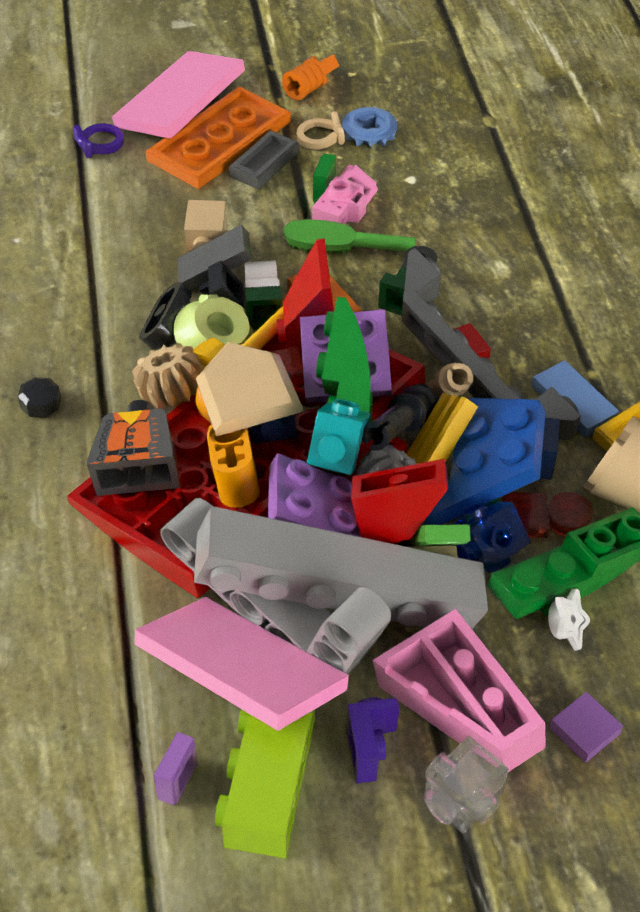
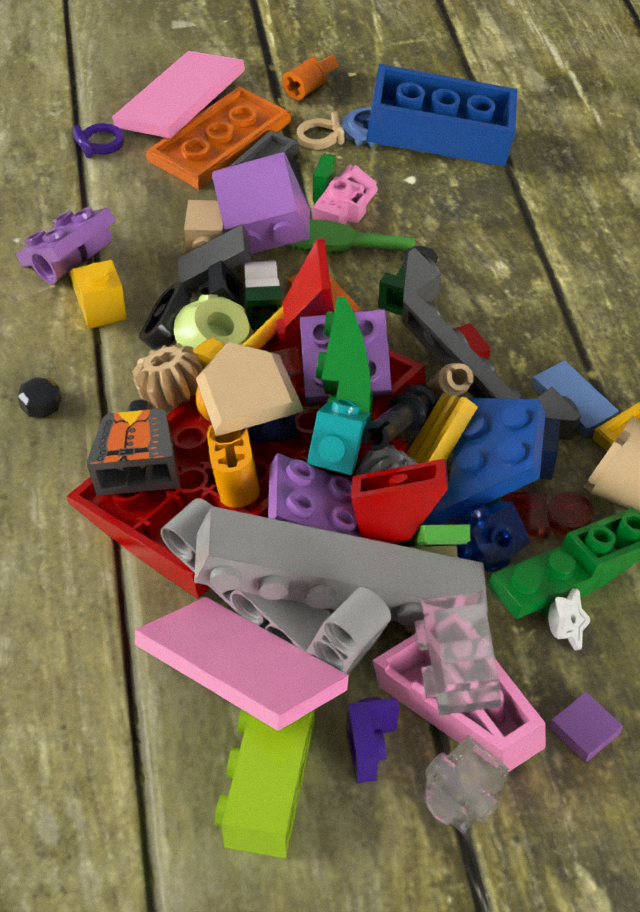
(68, 243): none -> medium lavender plate
(99, 293): none -> yellow slope
(176, 769): medium lavender tile -> none
(264, 200): none -> medium lavender slope
(442, 115): none -> blue brick
(461, 654): none -> clear brick

